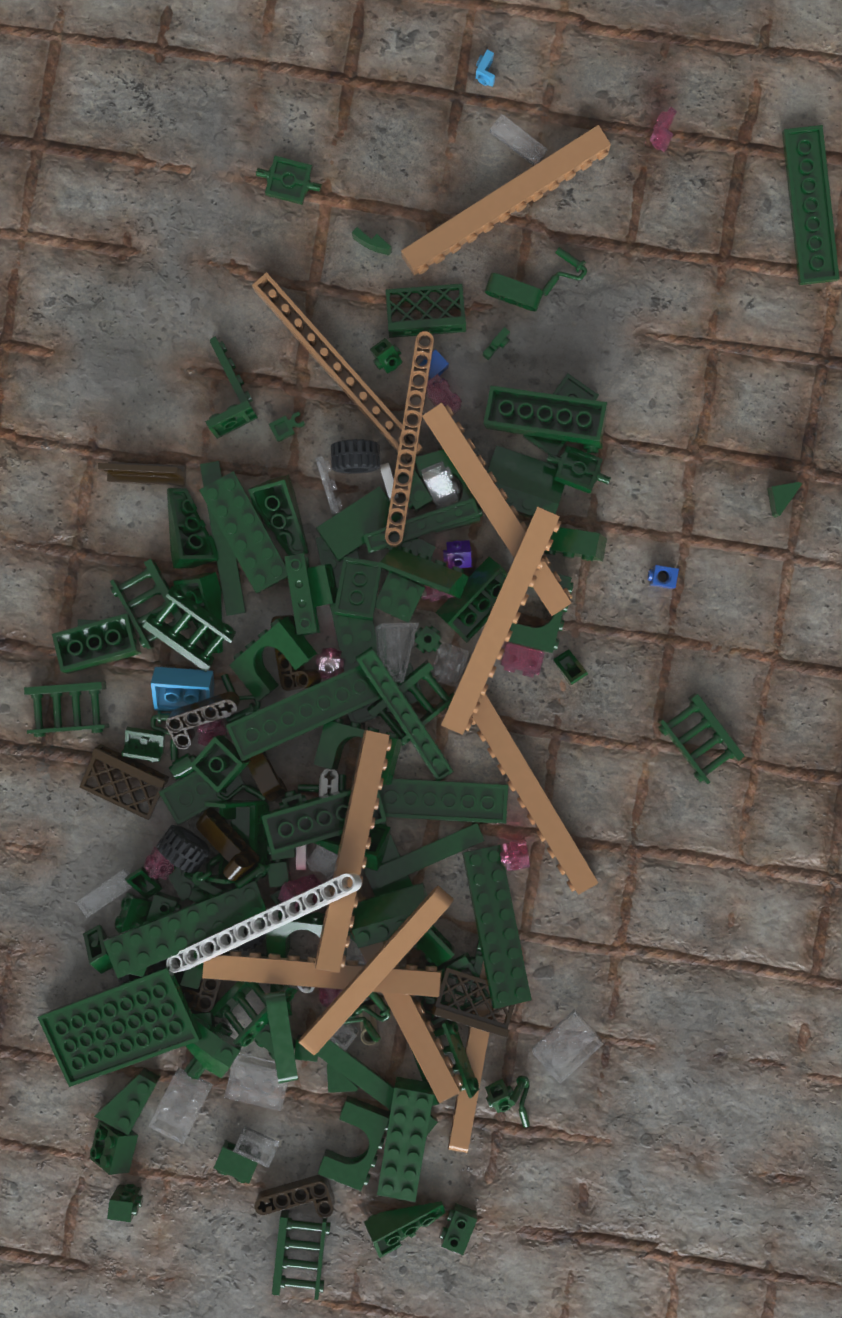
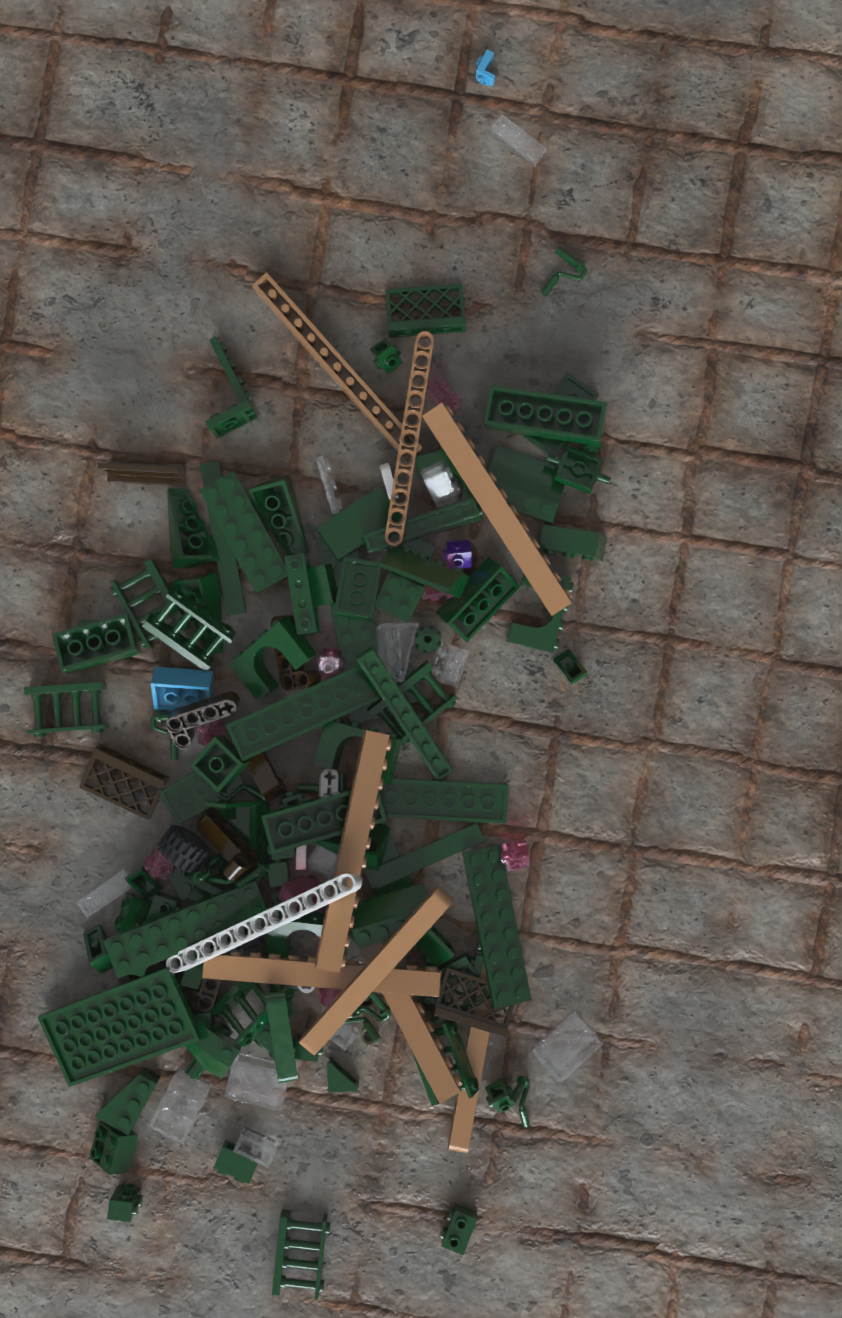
(144, 744): dark green bracket -> none
(181, 766): dark green brick -> none
(251, 709): dark green piece -> none
(283, 428): dark green plate -> none
(288, 180): dark green plate -> none
(294, 1199): dark brown beam -> none
(354, 1170): dark green arch -> none
(355, 456): black tyre -> none
(361, 1075): dark green tile -> none
(375, 244): dark green slope -> none
(393, 1226): dark green wedge -> none
(405, 1139): dark green brick -> none
(419, 495): dark green brick -> none
(438, 364): blue brick -> none
(500, 340): dark green plate -> none
(500, 620): medium nougat brick -> none
(506, 200): medium nougat brick -> none
(513, 292): dark green beam -> none
(522, 659): clear pink brick -> none
(532, 797): medium nougat brick -> none
(661, 135): clear pink bracket -> none
(671, 573): blue brick -> none
(720, 736): dark green fence -> none
(780, 496): dark green slope -> none
(810, 205): dark green plate -> none

